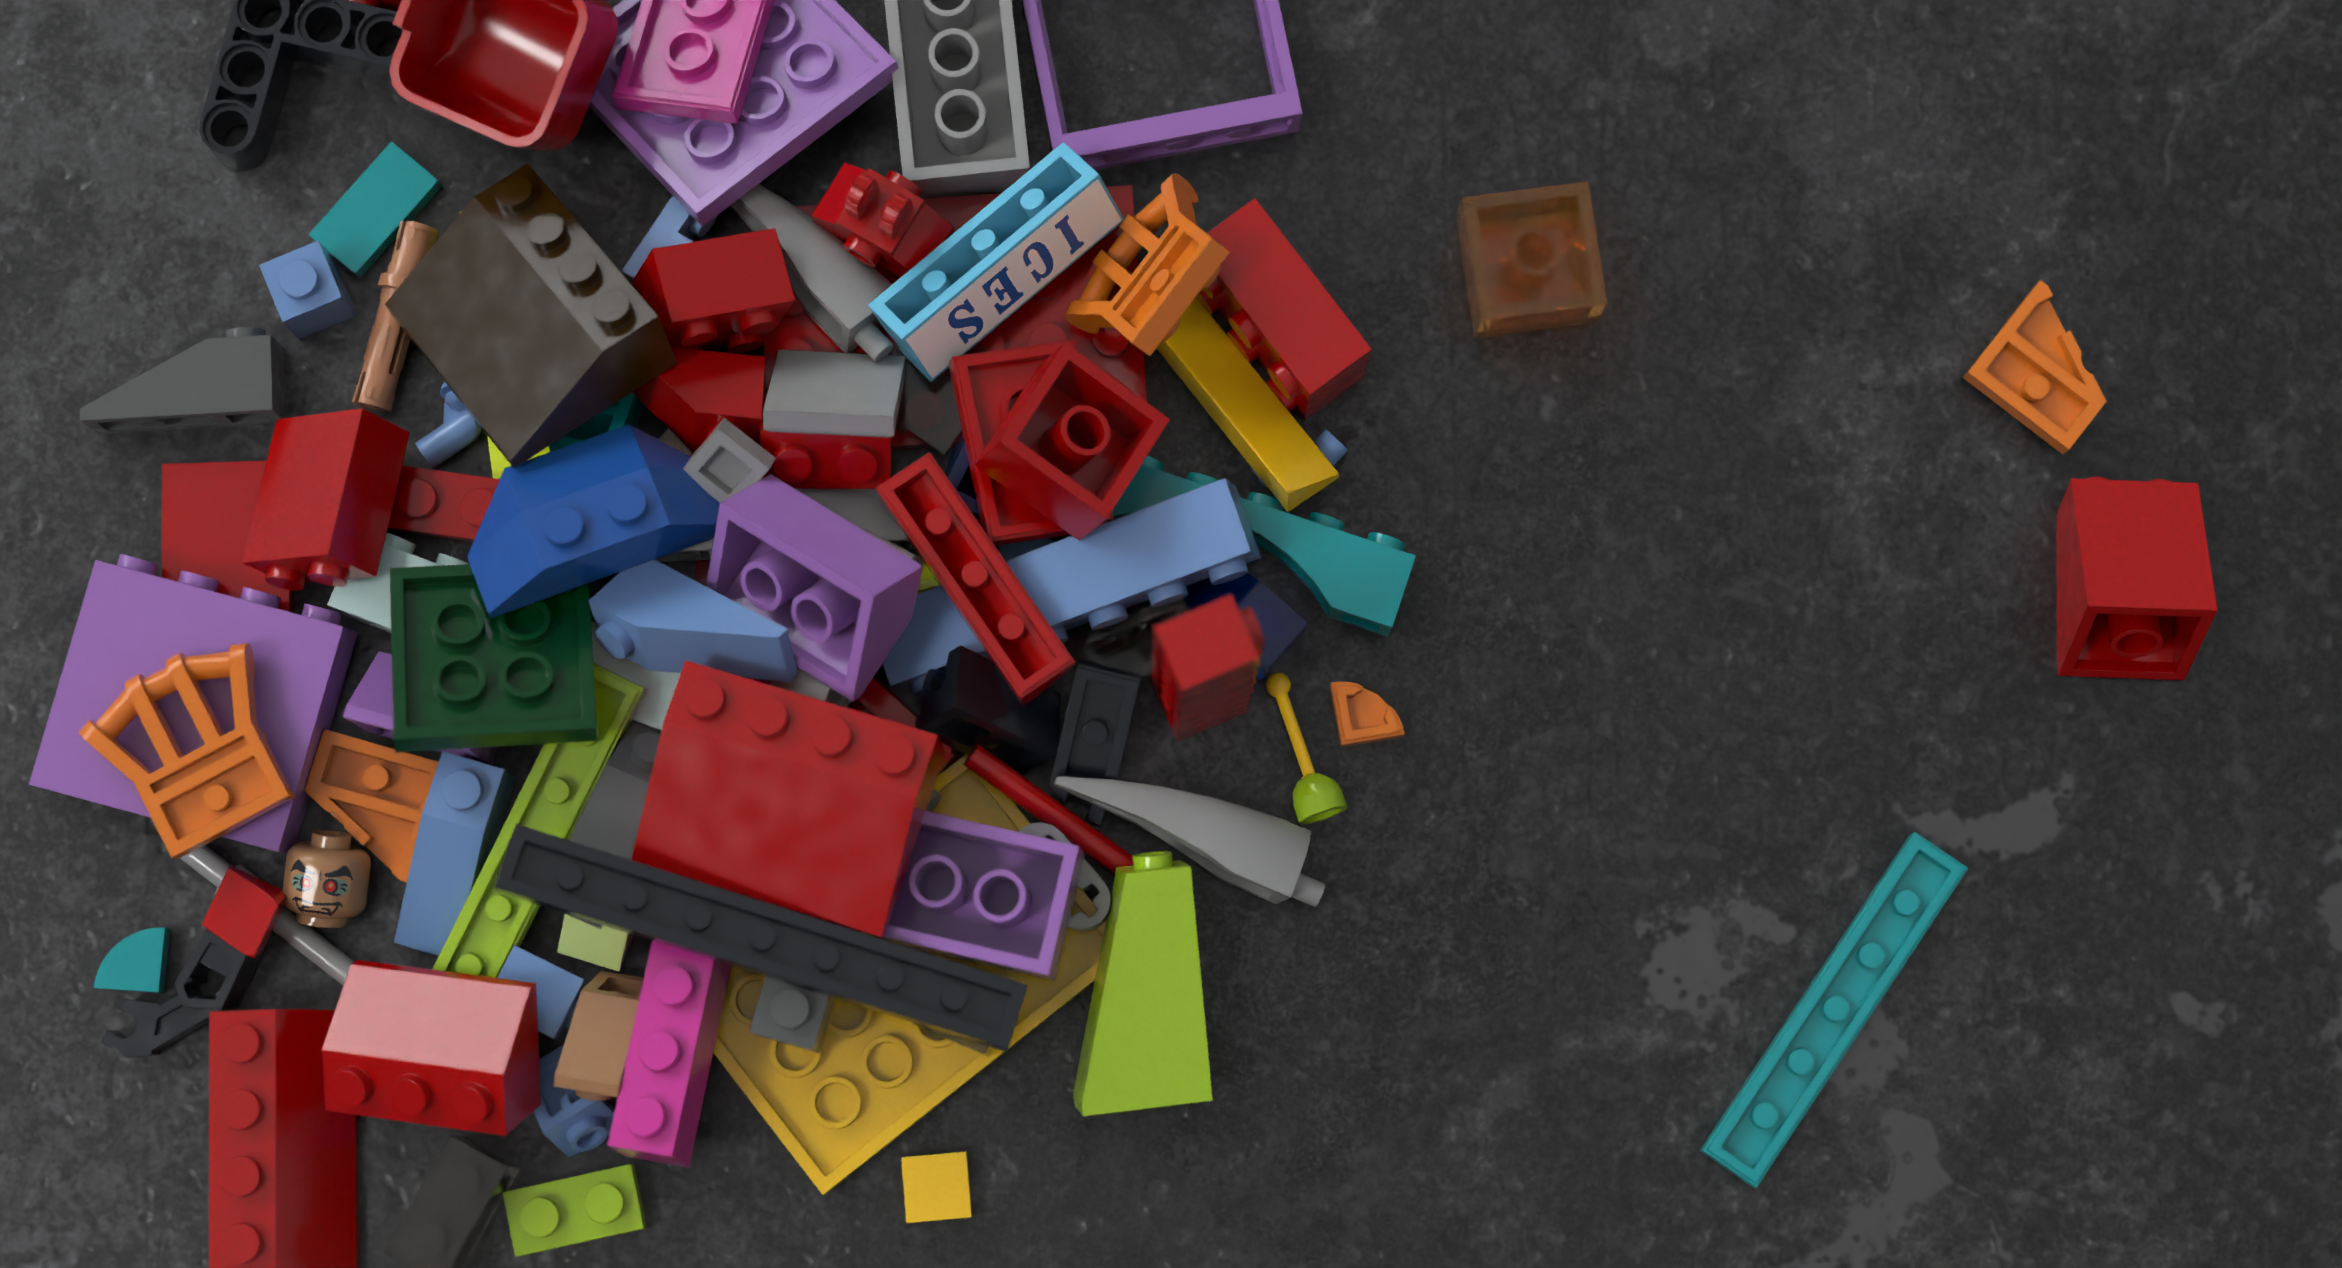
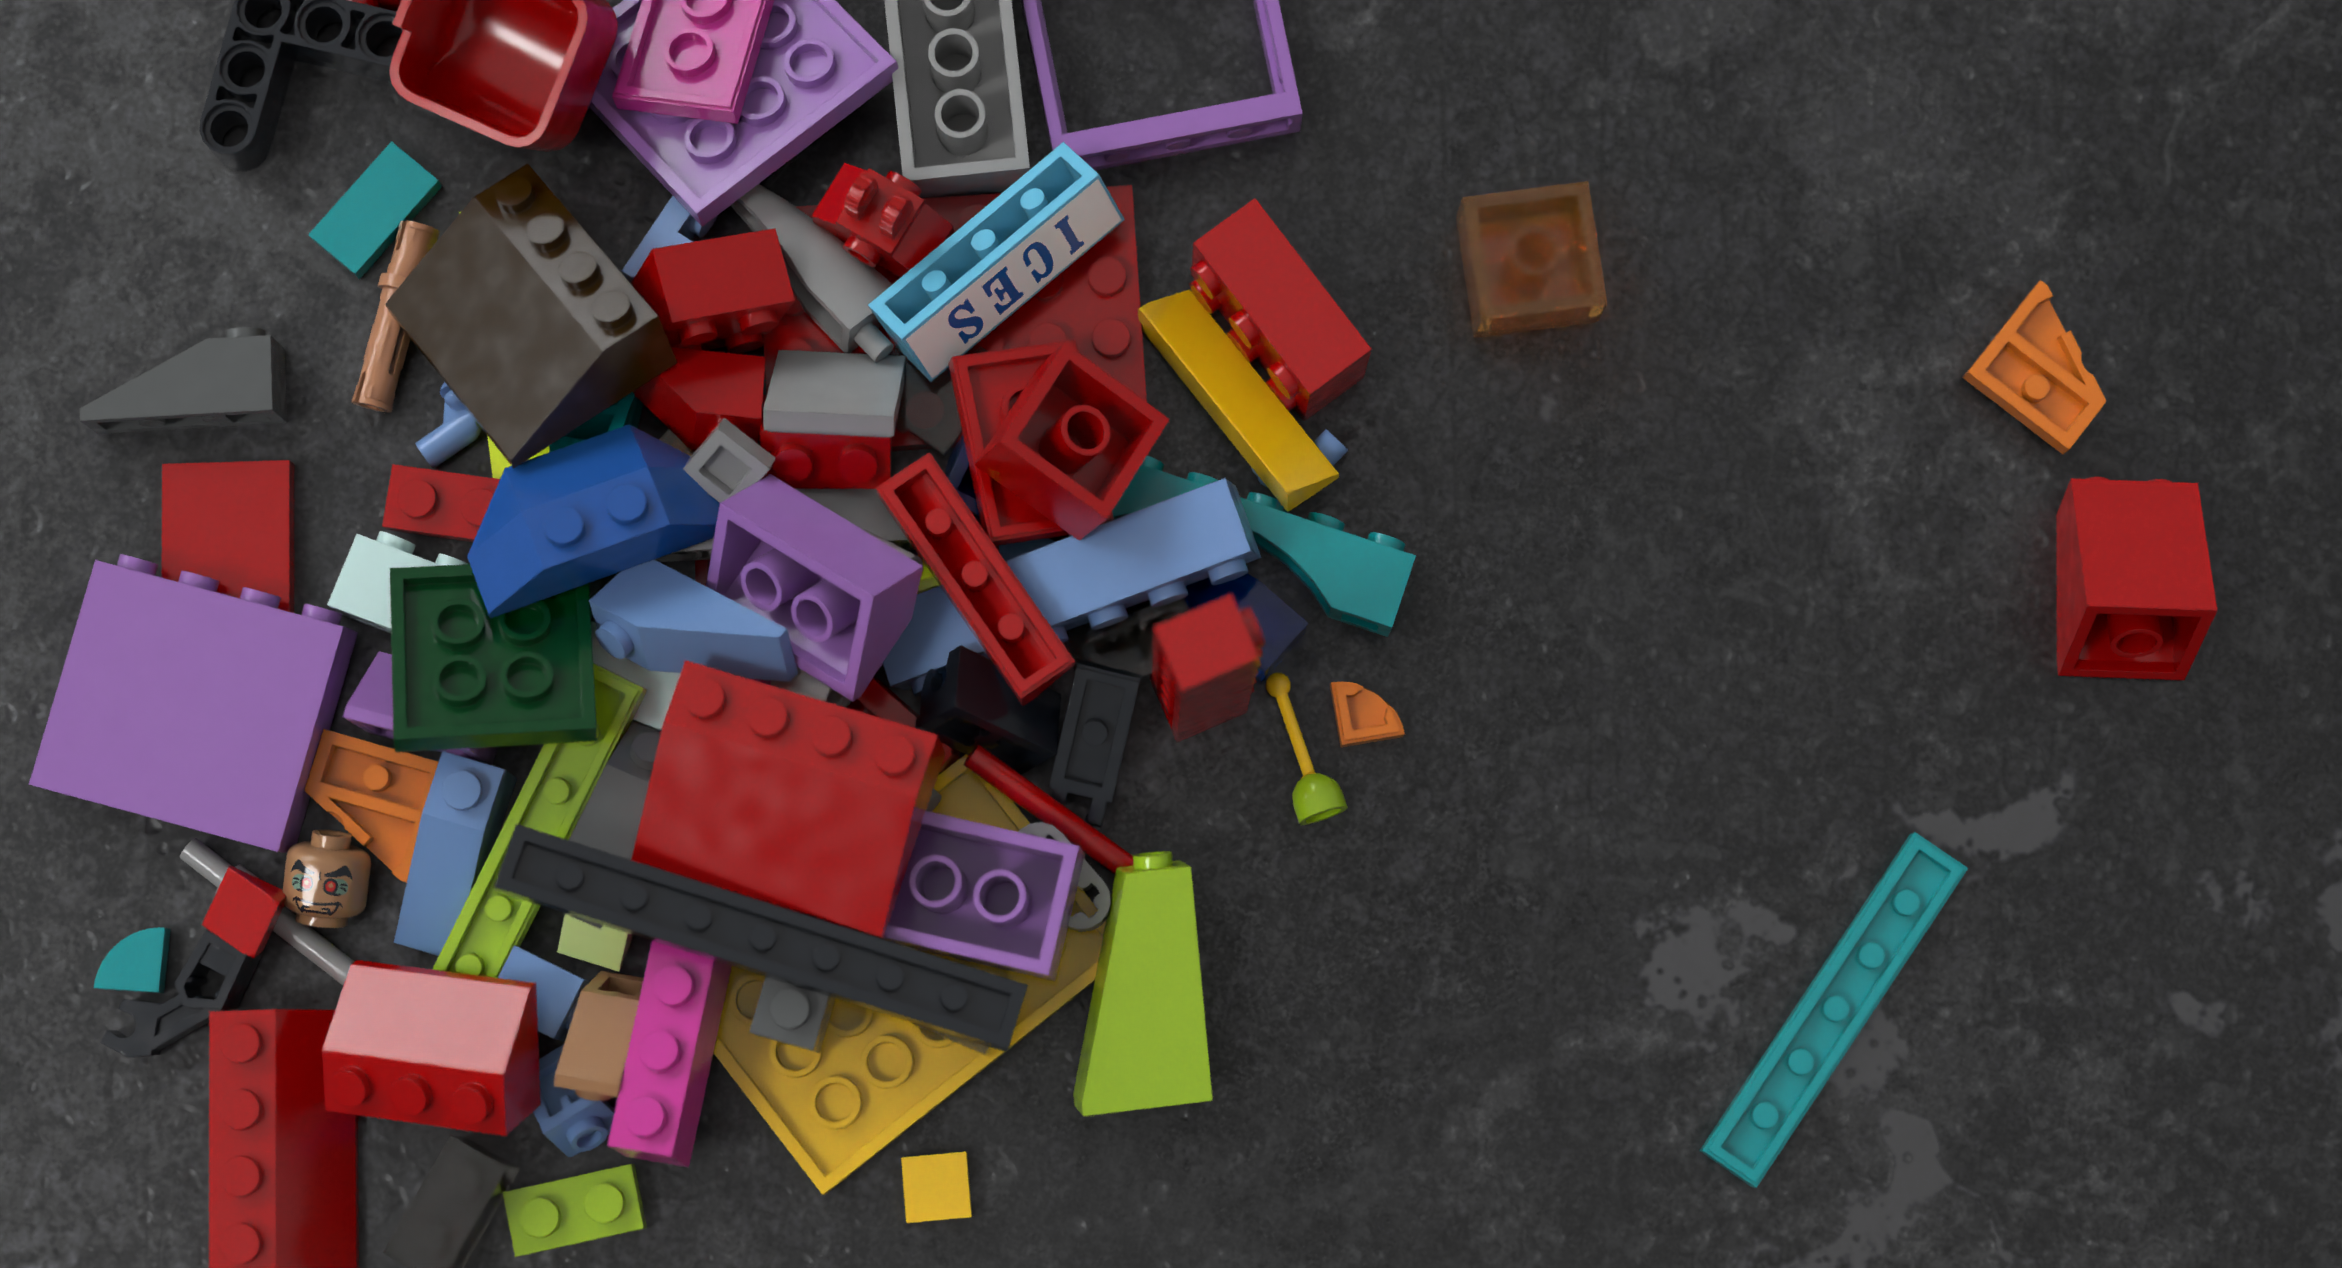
(215, 785): orange plate -> none
(308, 290): medium blue brick -> none
(325, 498): red brick -> none
(1163, 283): orange plate -> none
(1225, 838): light grey piece -> none

